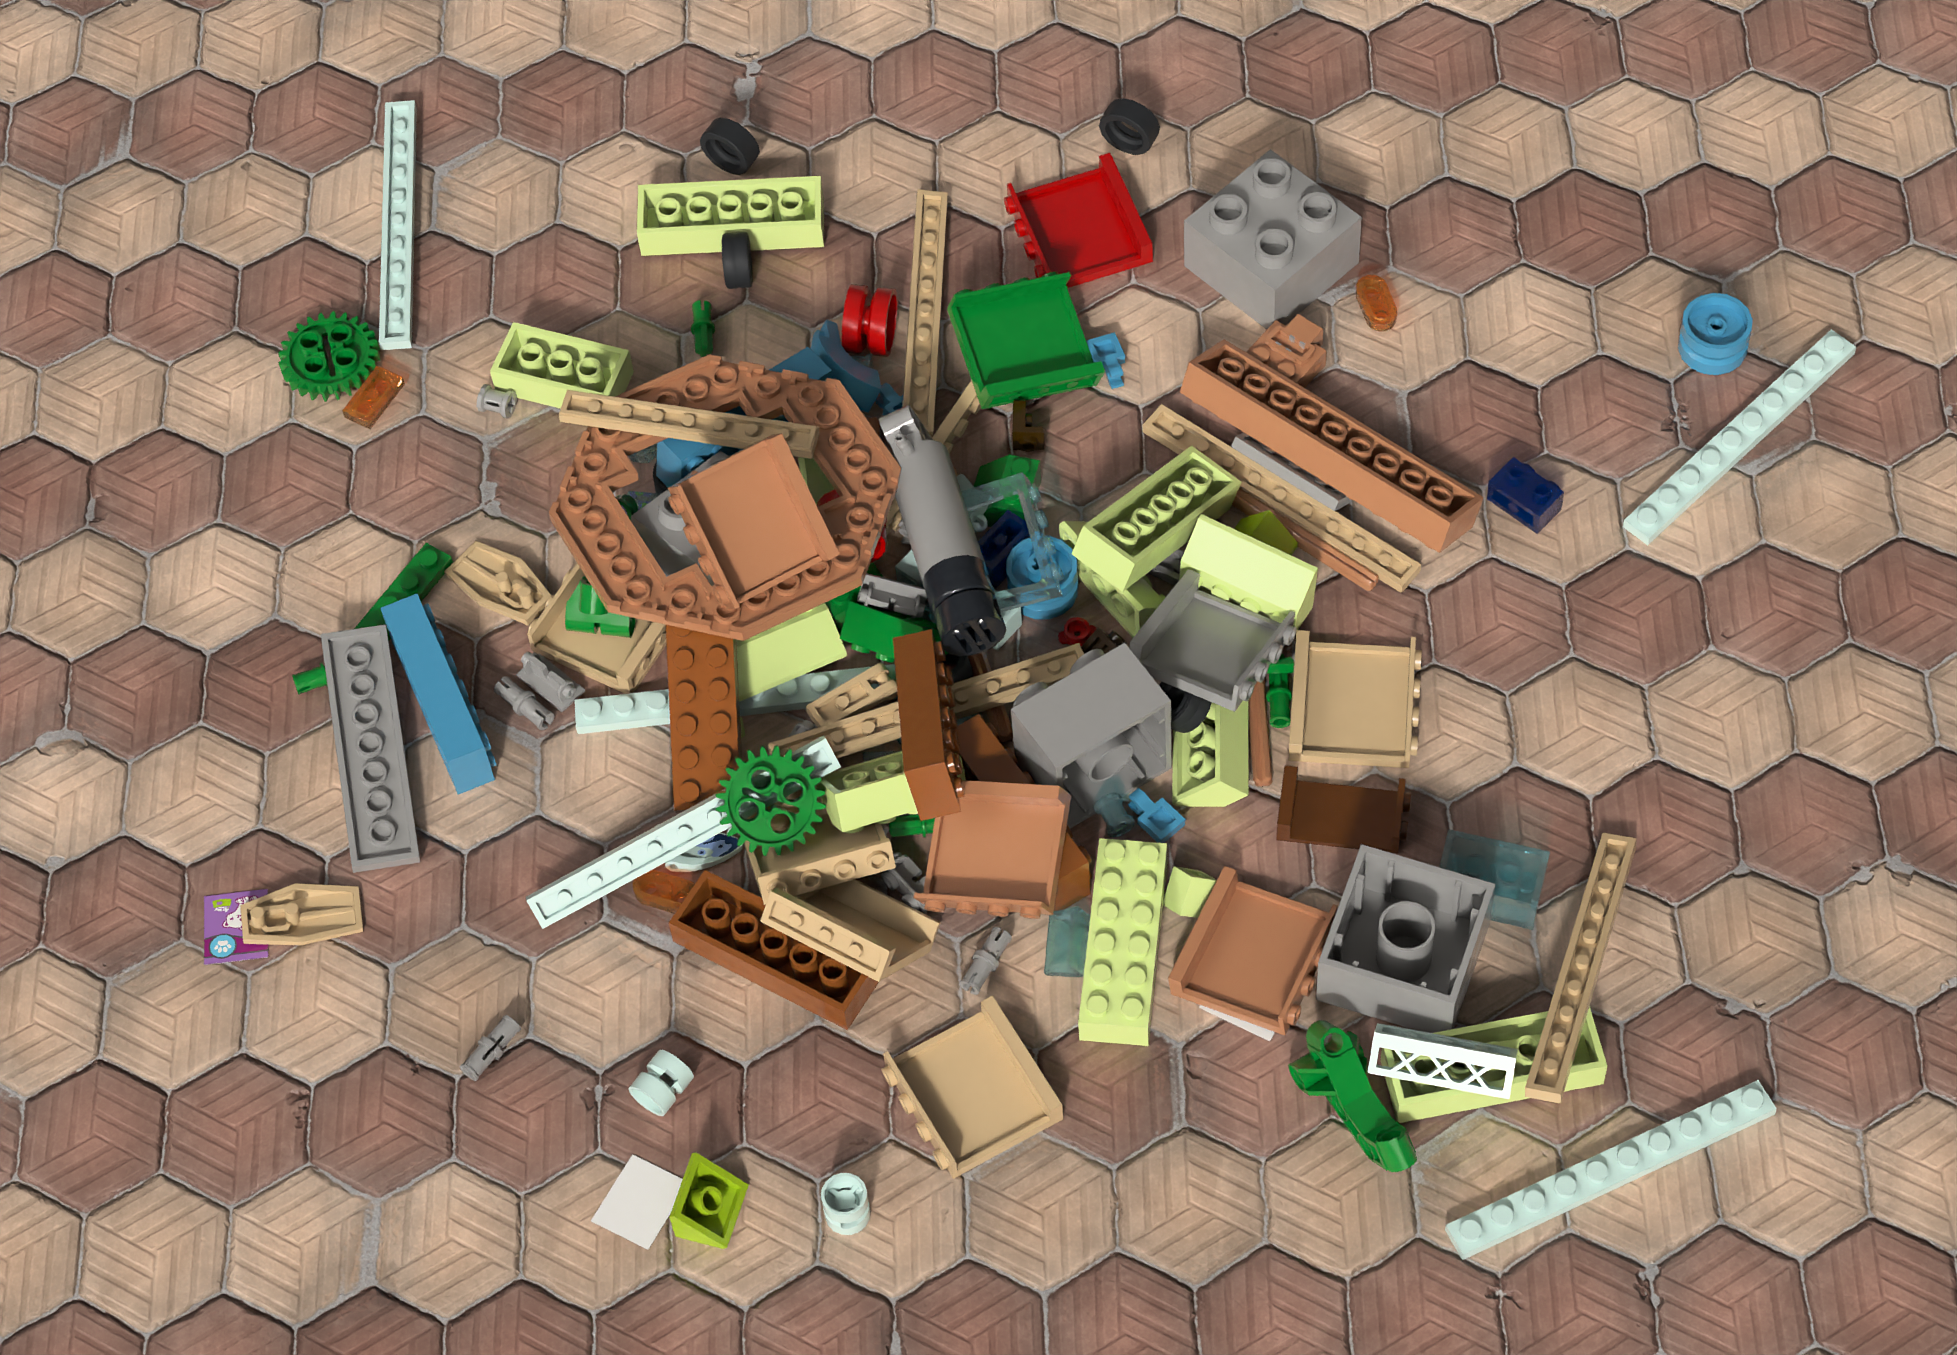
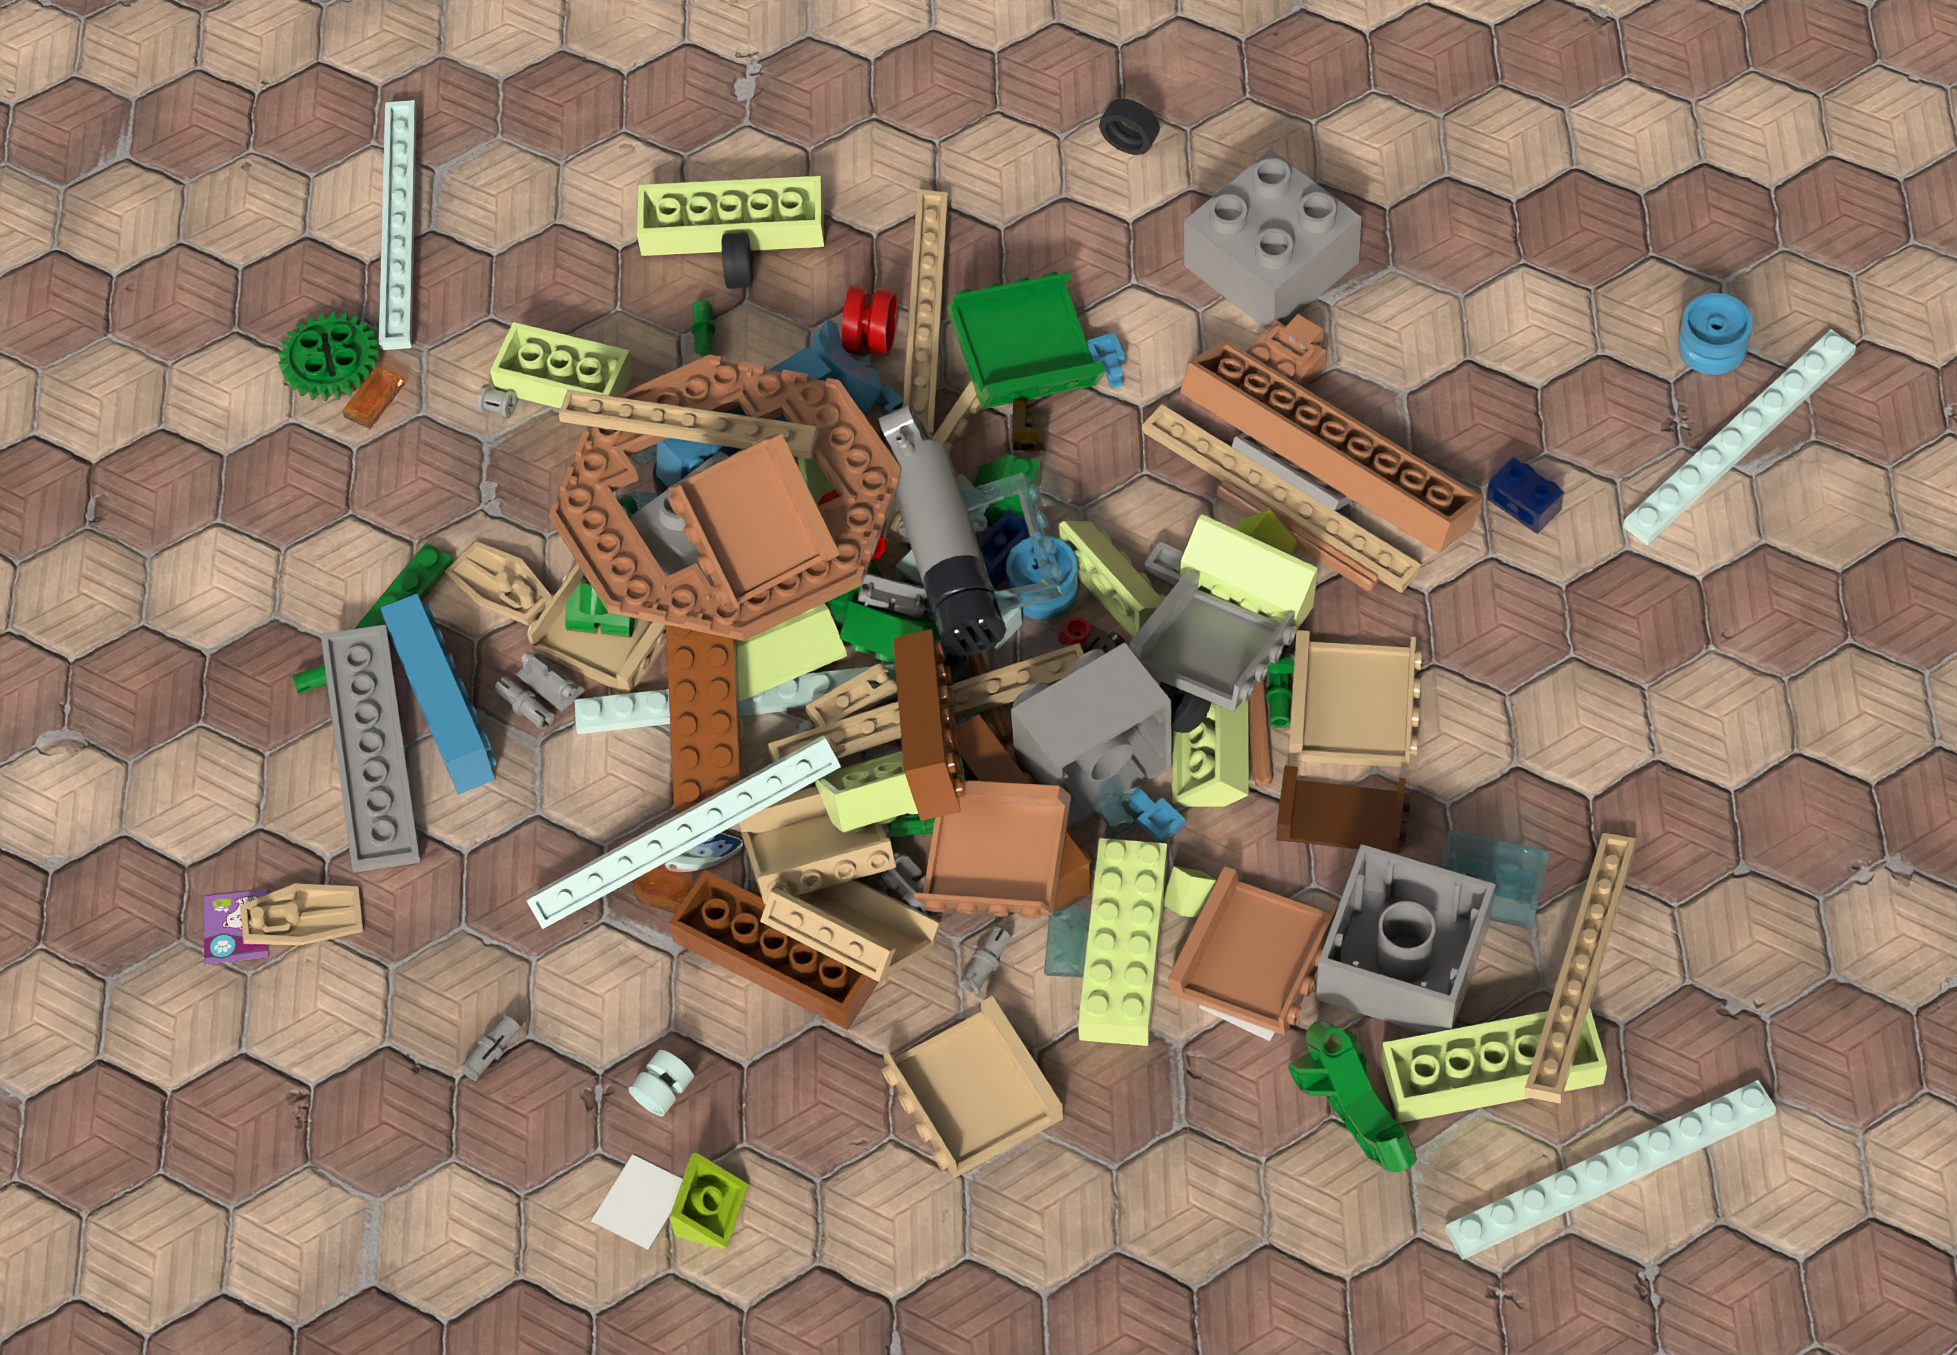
(729, 146): black tyre -> none
(759, 829): green gear -> none
(845, 1203): light aqua wheel -> none
(1081, 225): red panel -> none
(1155, 518): yellowish green brick -> none
(1376, 305): clear orange plate -> none
(1446, 1048): light aqua fence -> none

